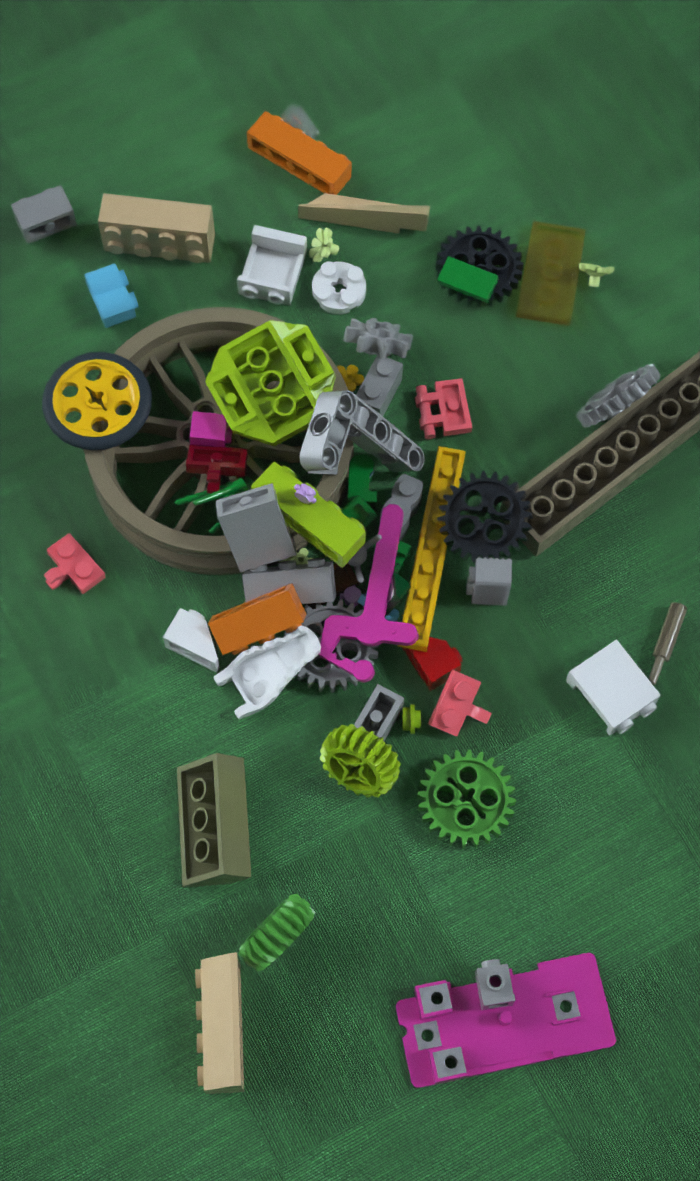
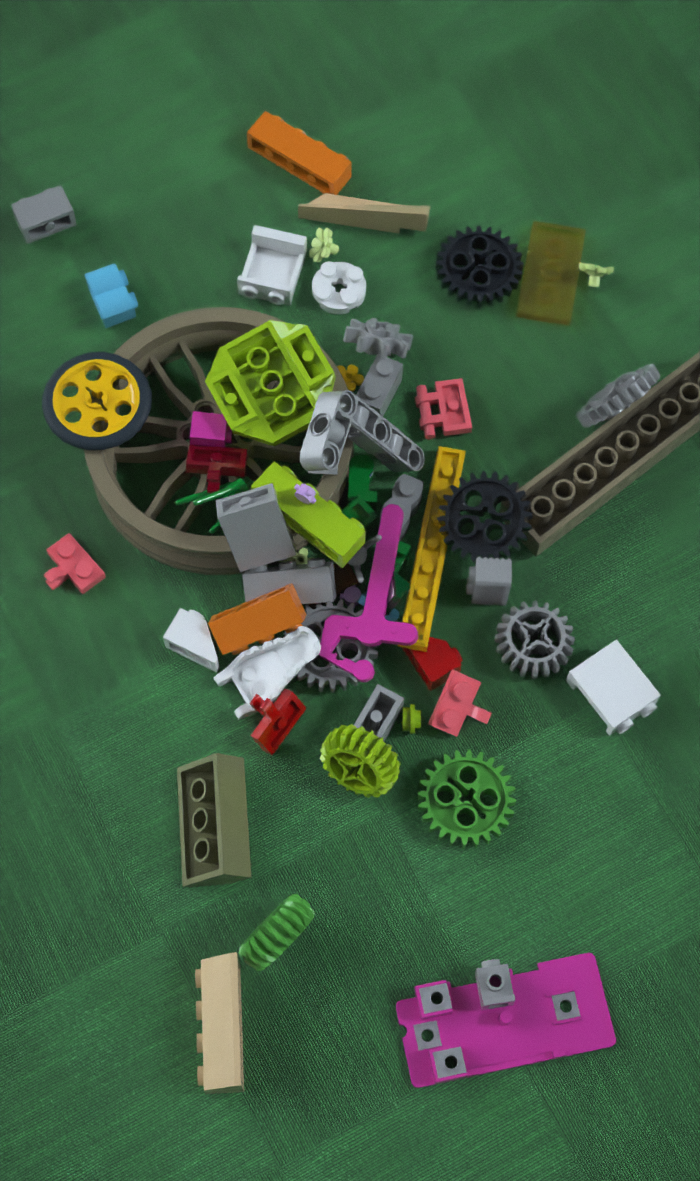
(156, 228): tan brick -> none
(277, 719): none -> red plate
(298, 118): clear cone -> none
(467, 279): green tile -> none
(518, 624): none -> light grey gear
(667, 638): dark tan axle -> none

